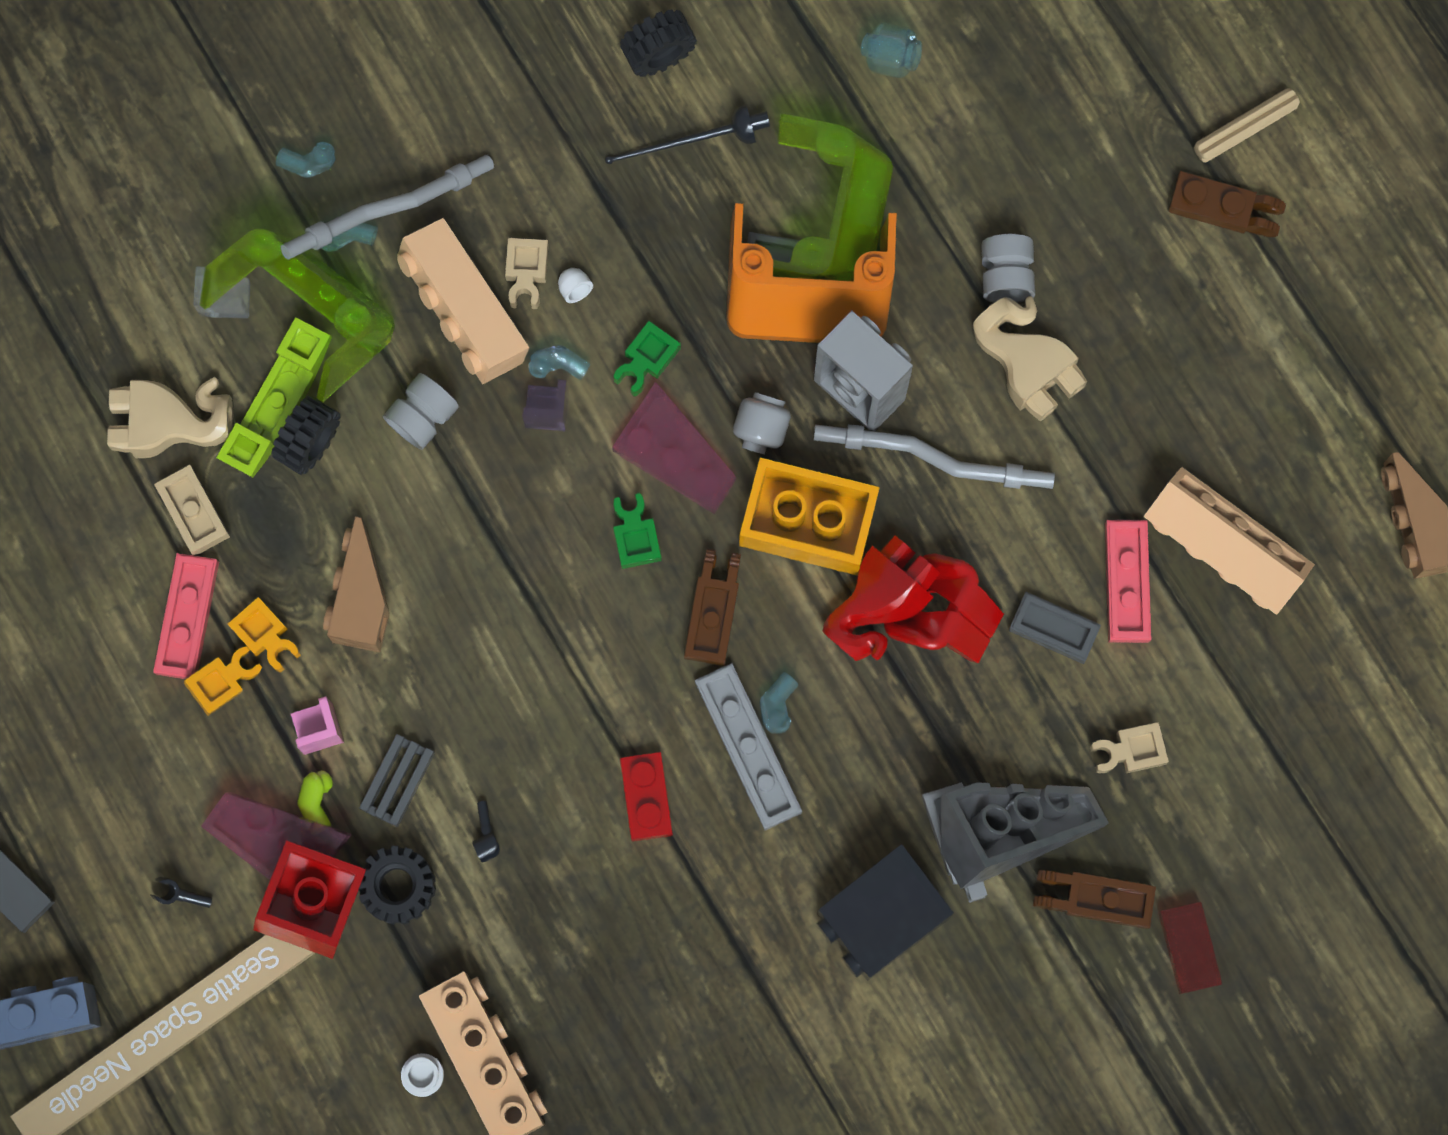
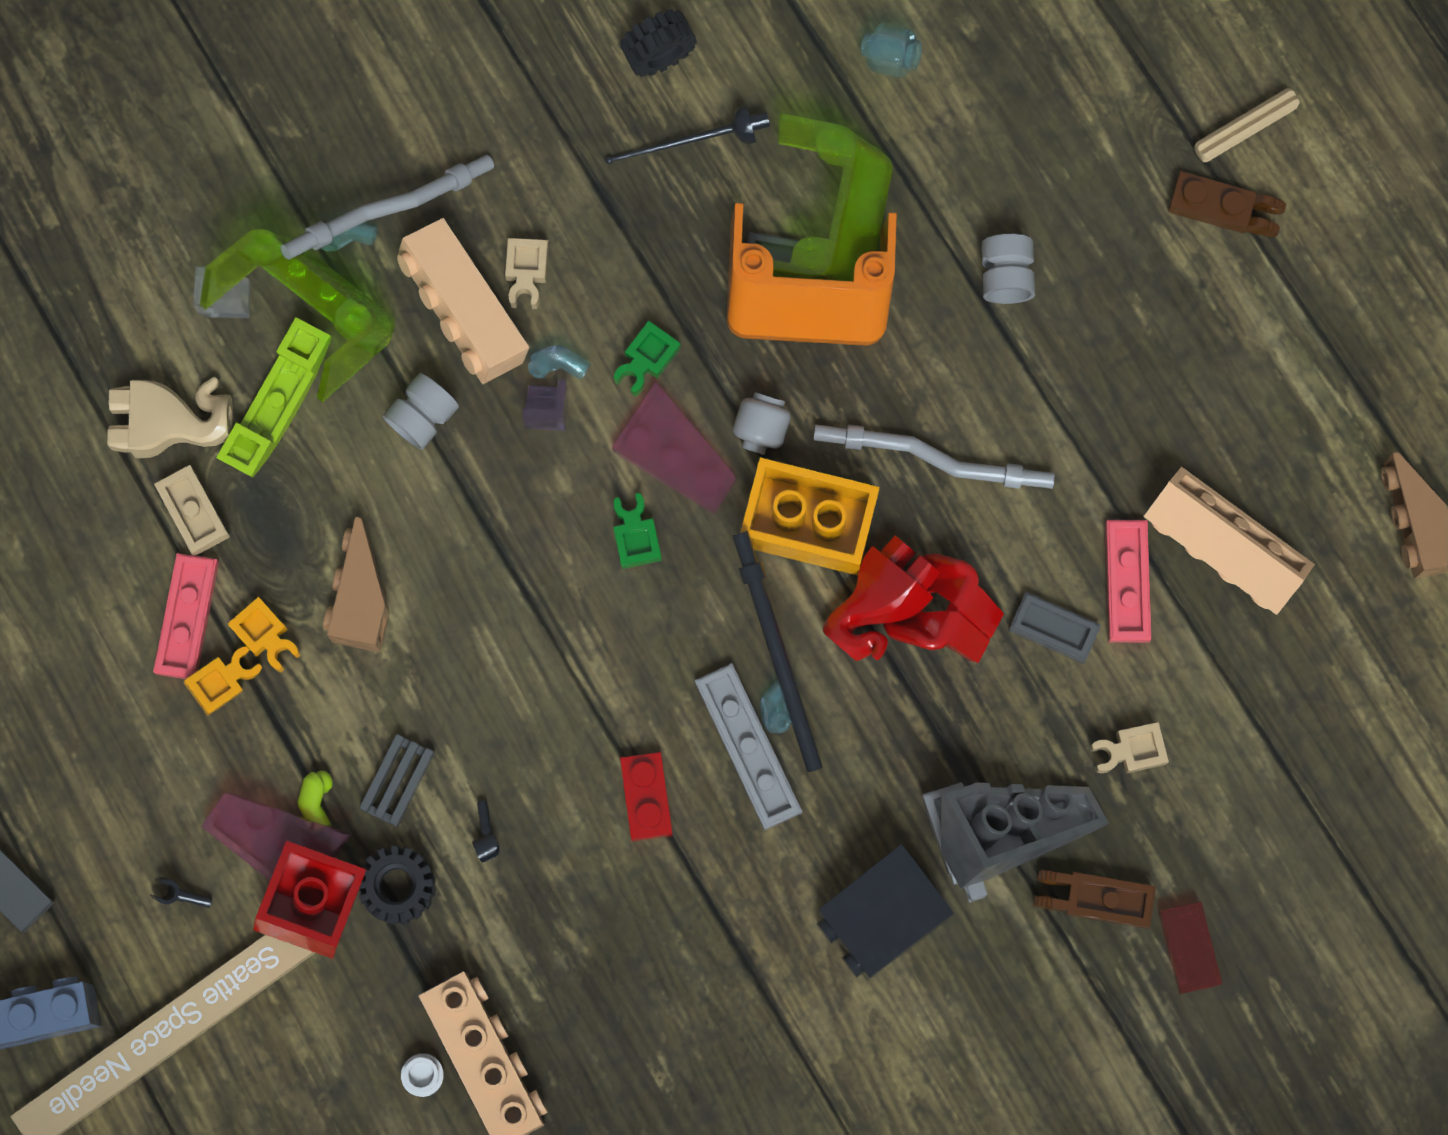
(305, 435): black tyre -> none
(309, 165): clear light blue arm -> none
(317, 727): bright pink panel -> none
(574, 285): white hinge -> none
(713, 612): reddish brown hinge -> none
(752, 573): none -> black bar
(863, 370): light grey brick -> none
(1030, 360): tan hips -> none

